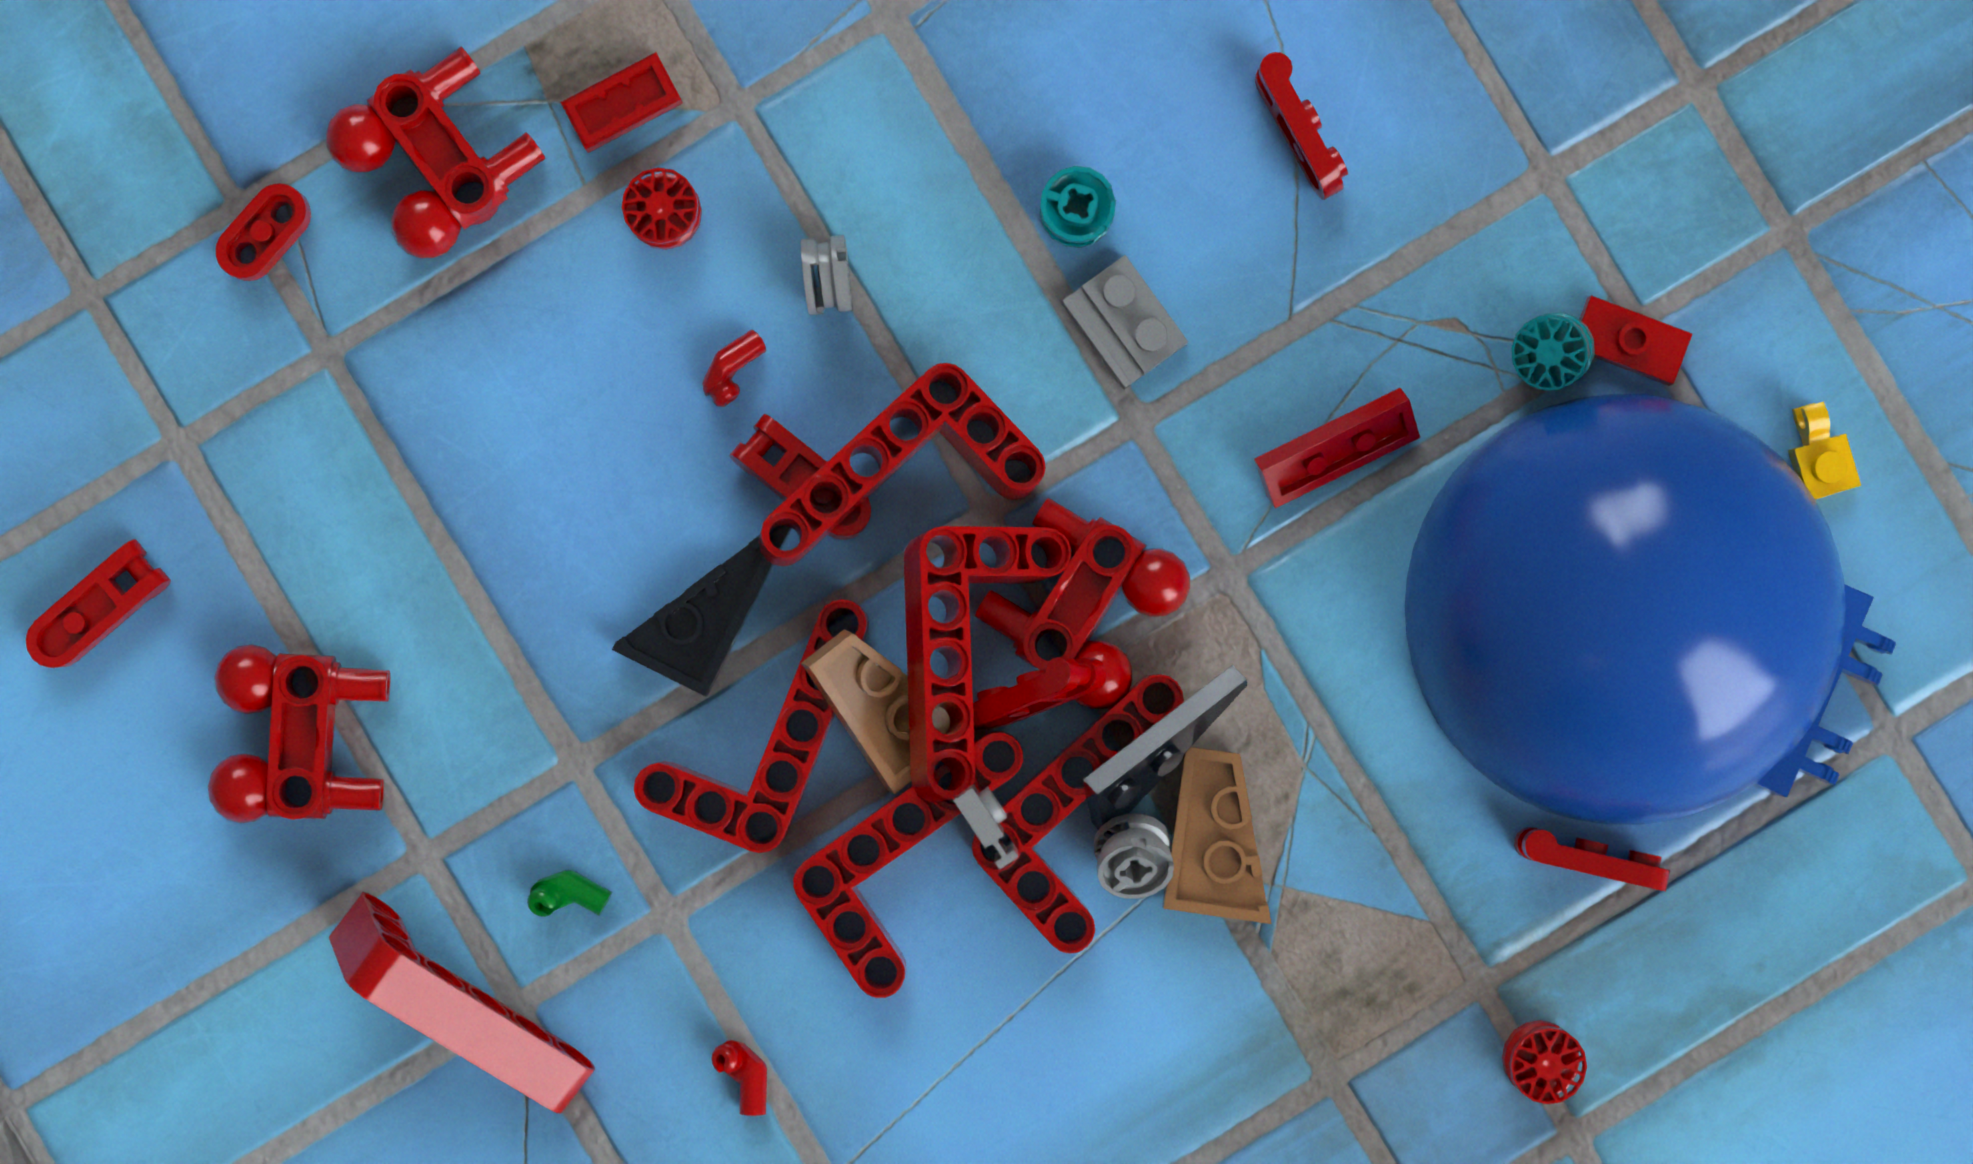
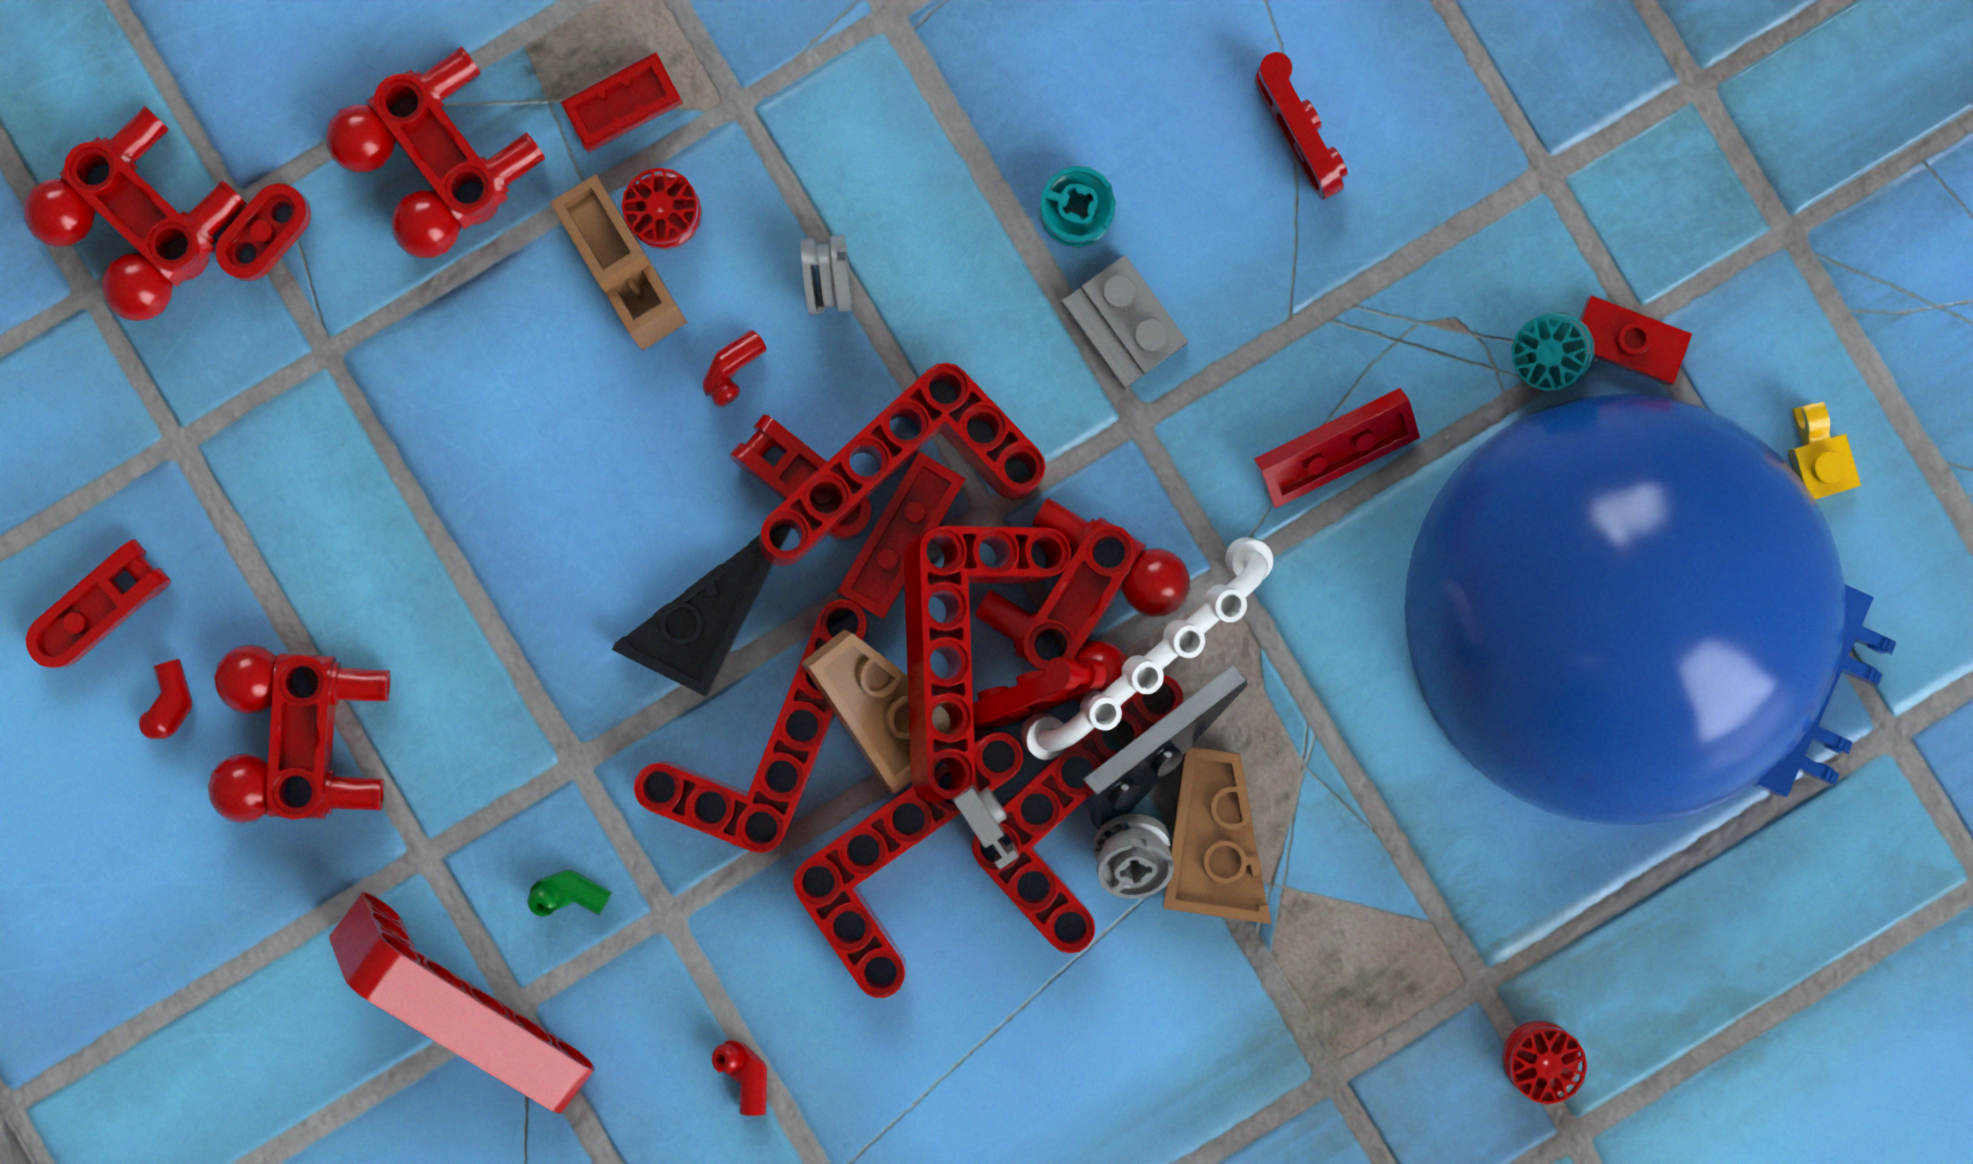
(64, 212): none -> red piece
(171, 705): none -> red arm
(618, 262): none -> medium nougat slope
(914, 509): none -> red plate
(1249, 564): none -> white bar
(1592, 859): red plate -> none

